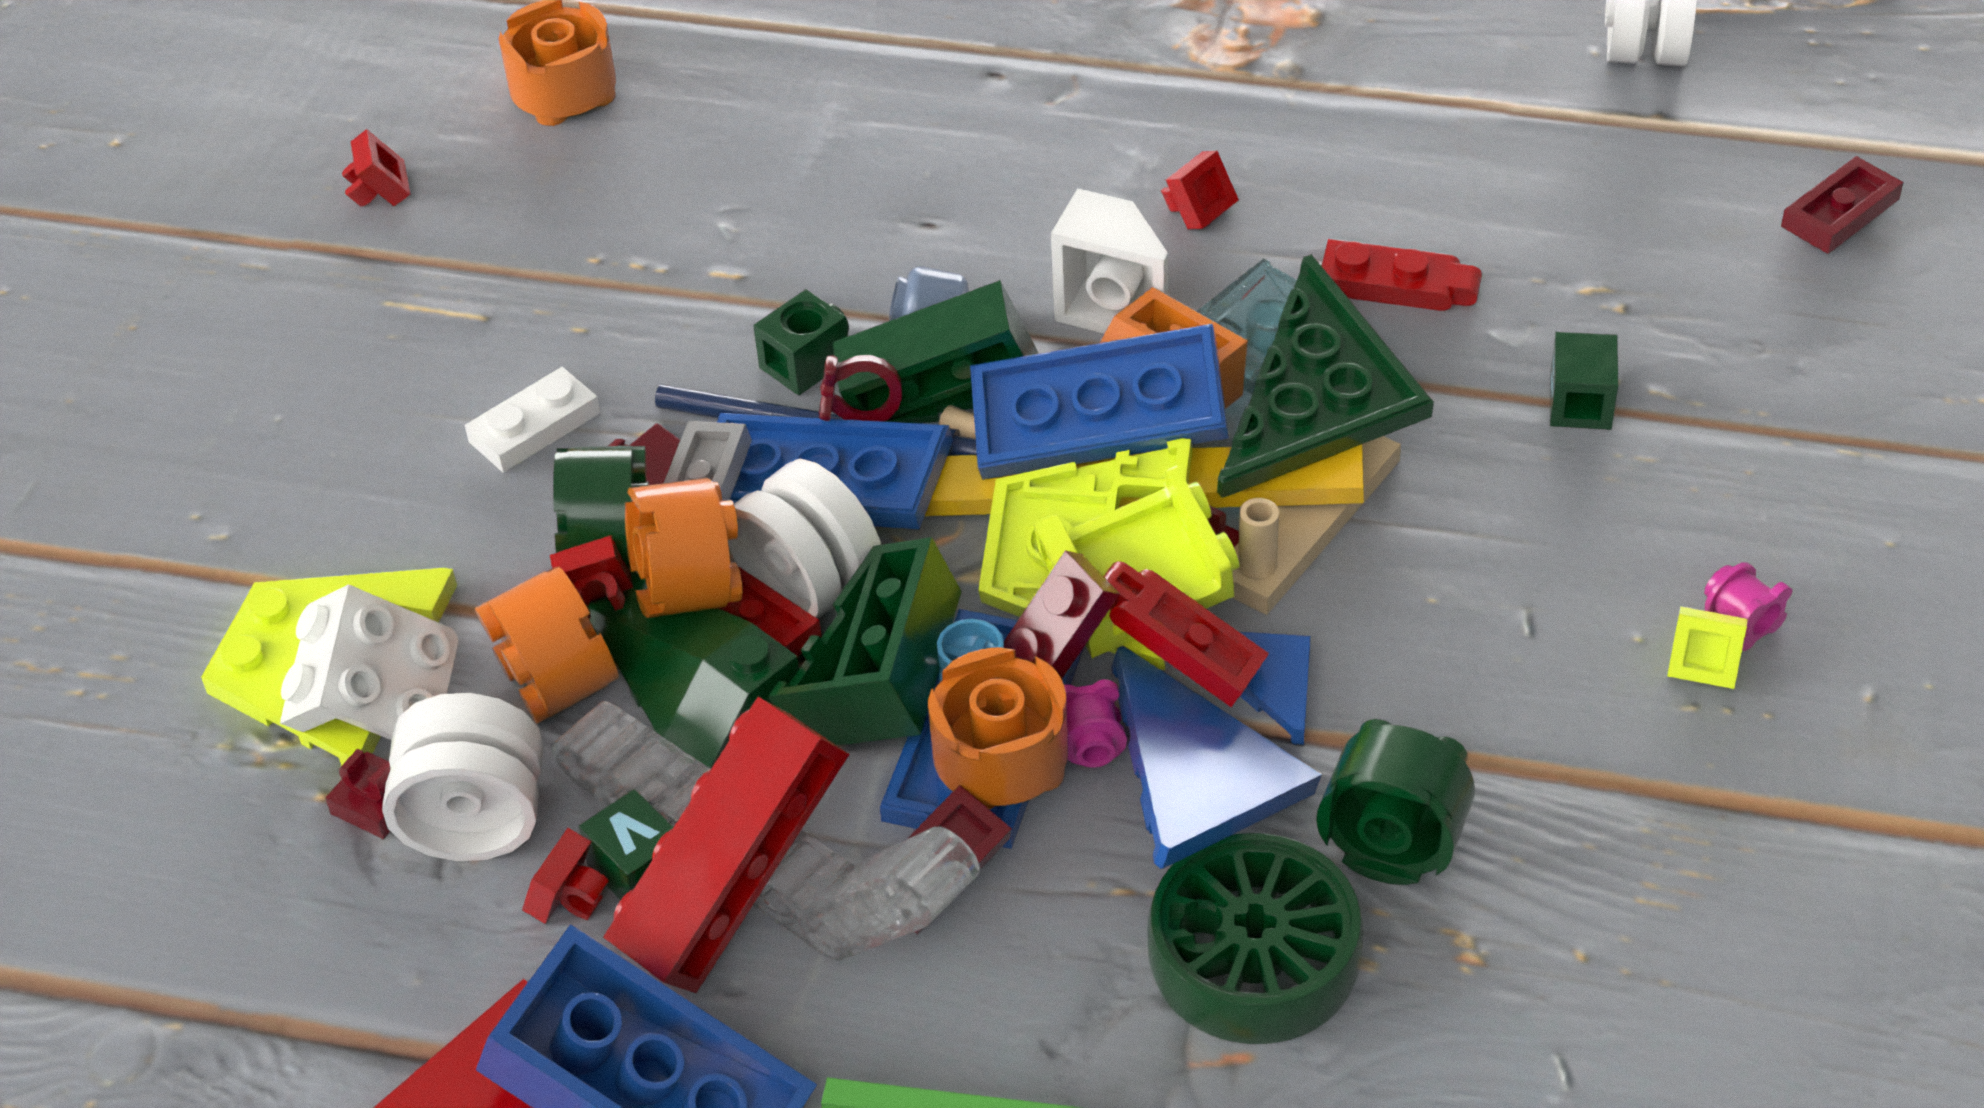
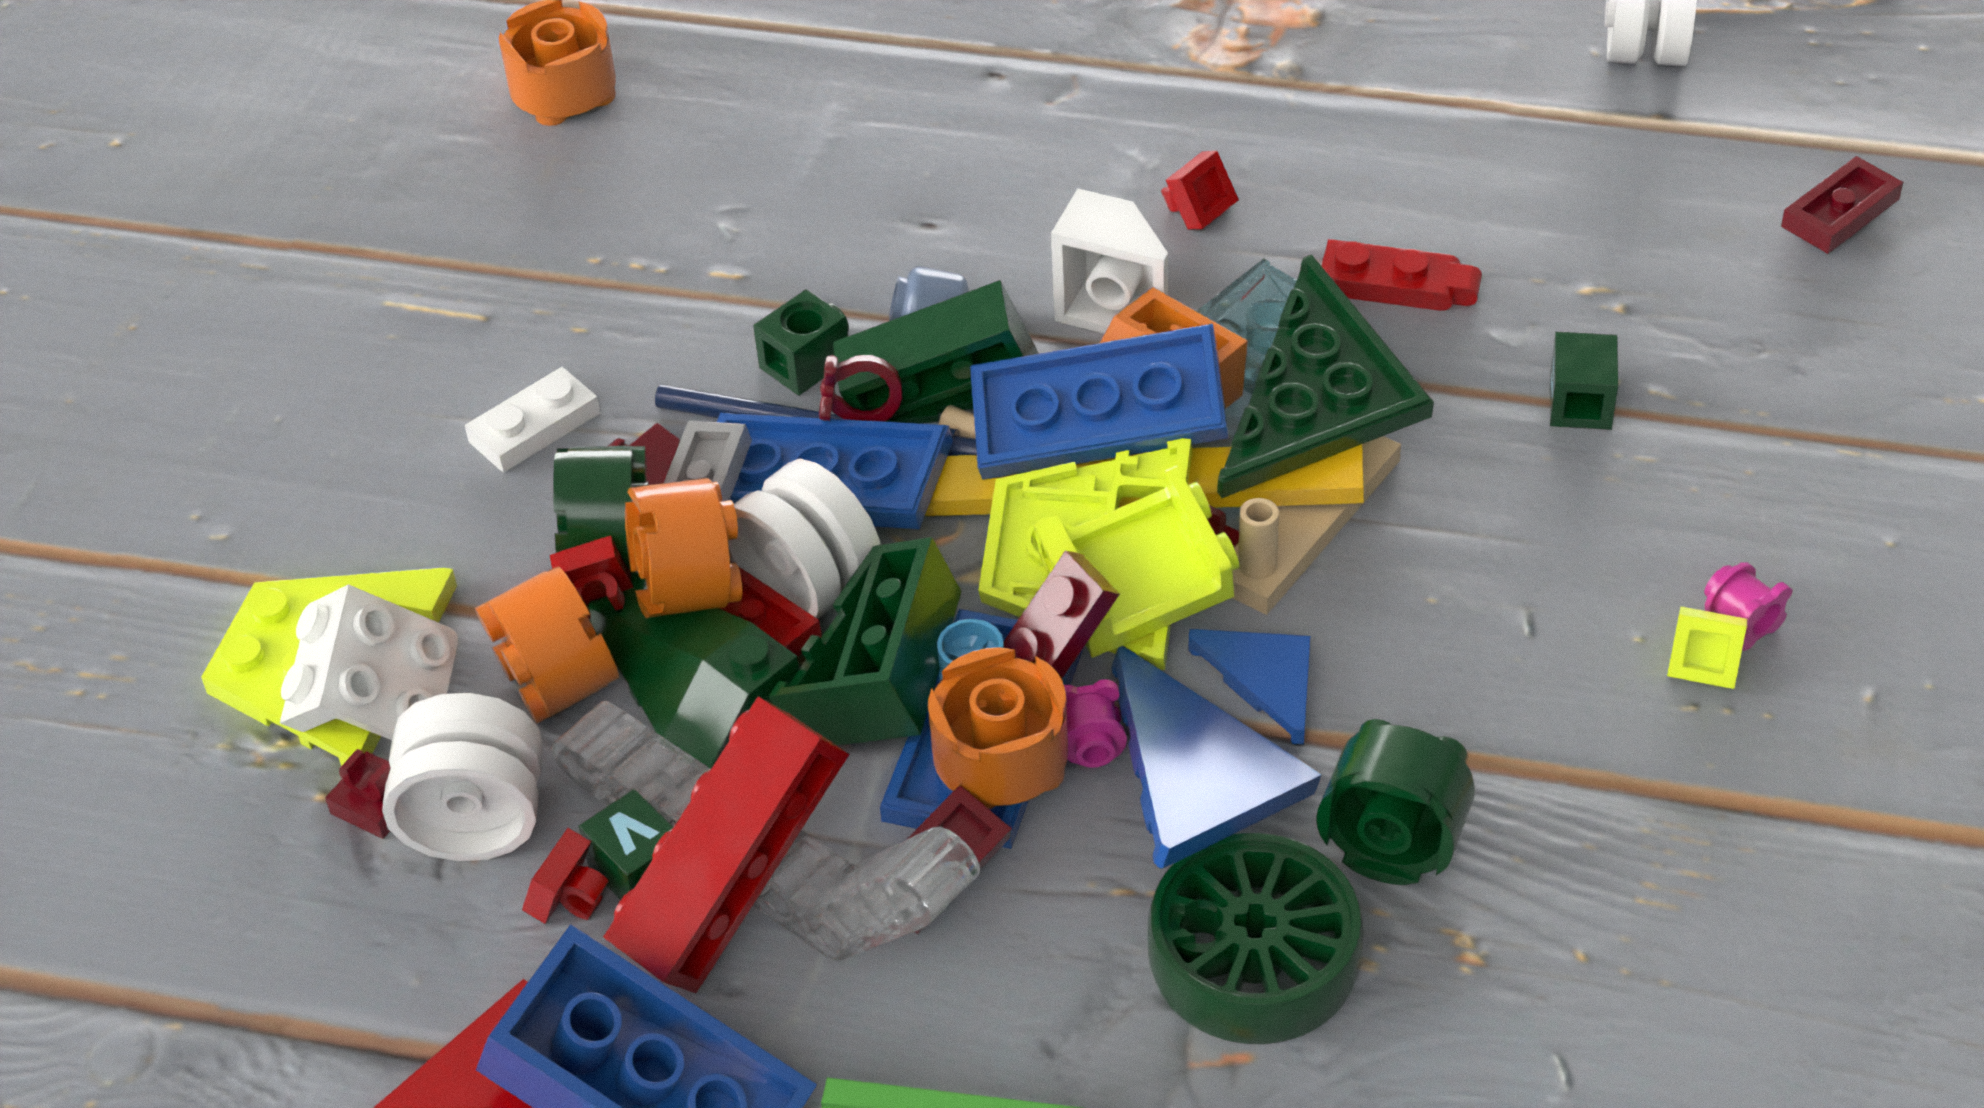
(375, 172): red tile -> none
(1183, 632): red hinge -> none

